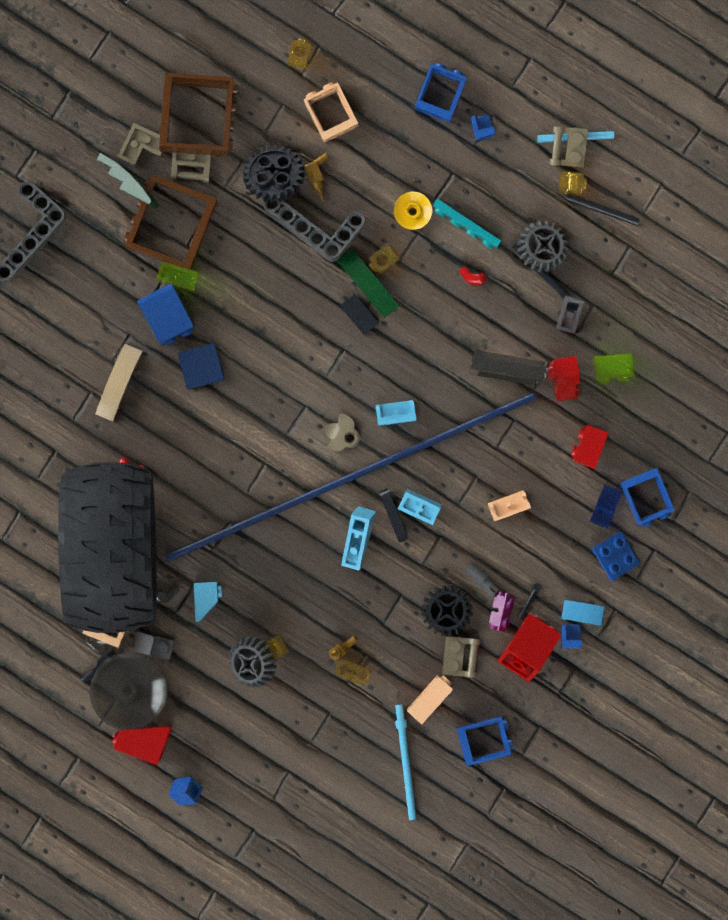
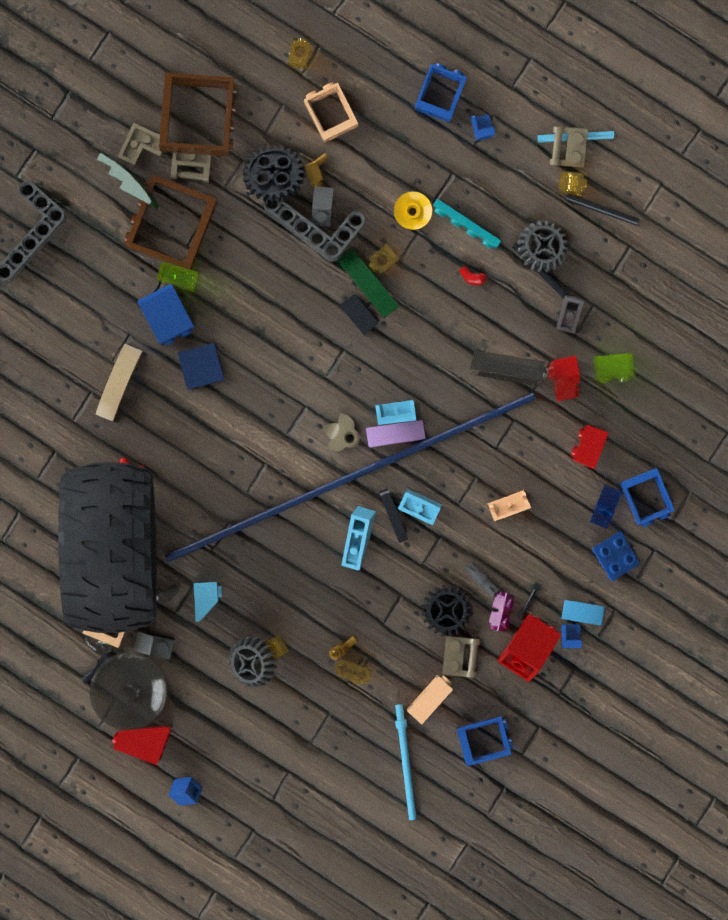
(322, 206): none -> dark grey slope
(395, 433): none -> lavender slope

